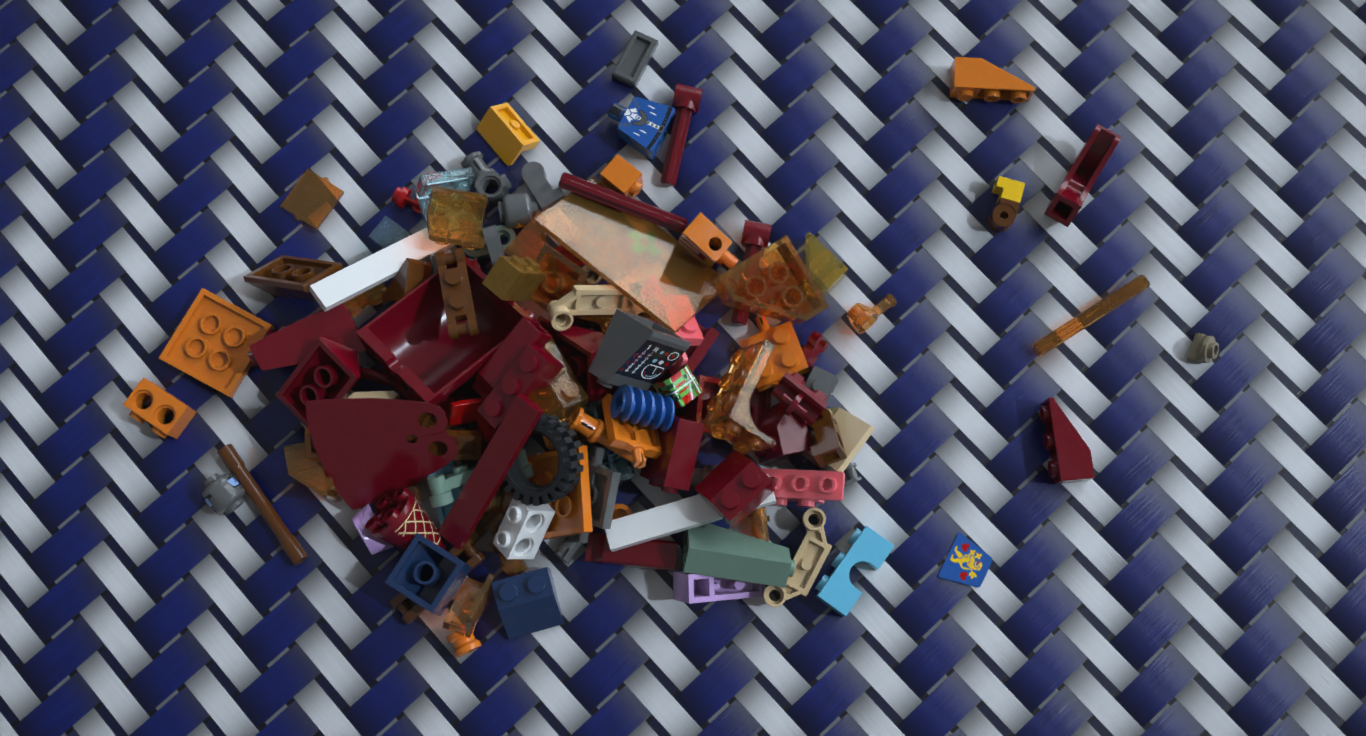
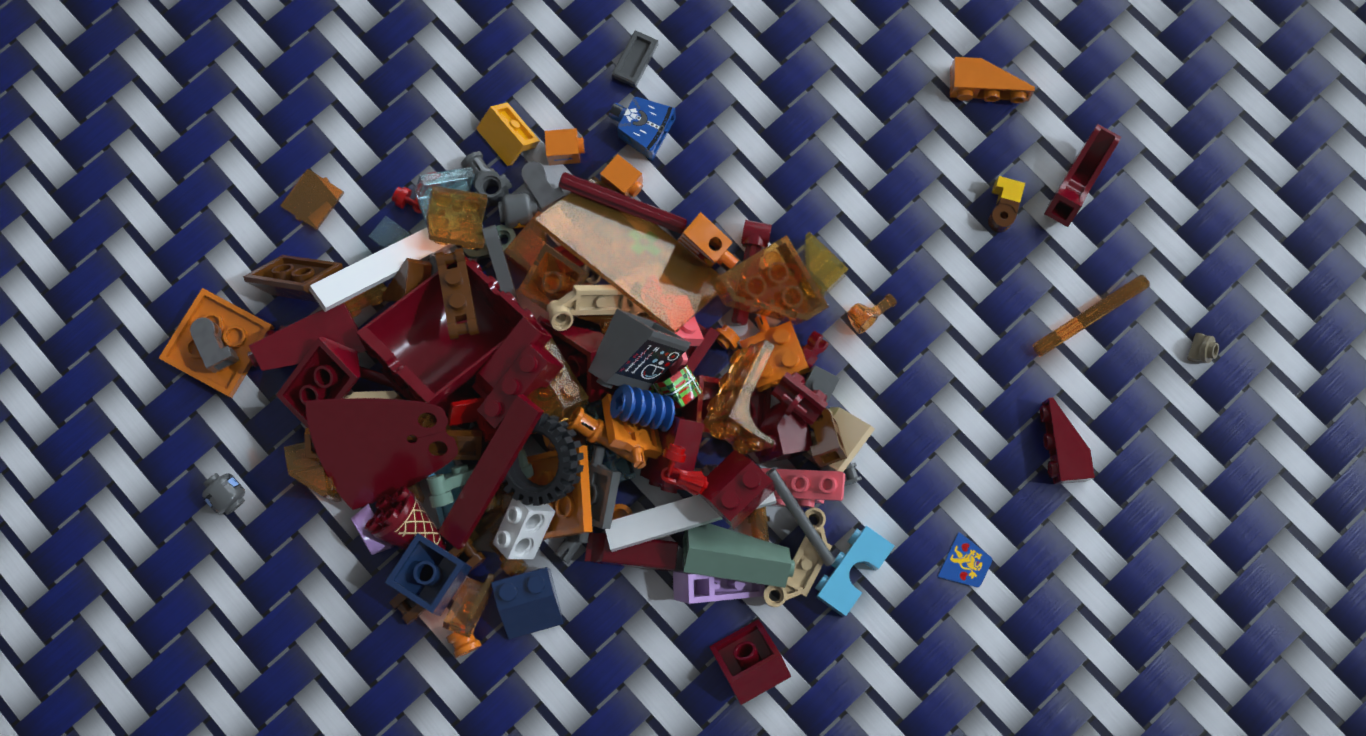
(160, 407): orange brick -> none
(210, 346): none -> flat silver leg
(287, 541): reddish brown piece -> none
(514, 278): pearl gold brick -> none
(563, 146): none -> orange brick
(686, 103): dark red axle -> none
(691, 481): none -> red piece
(727, 338): none -> orange plate
(750, 661): none -> dark red slope
(801, 517): none -> dark grey bar

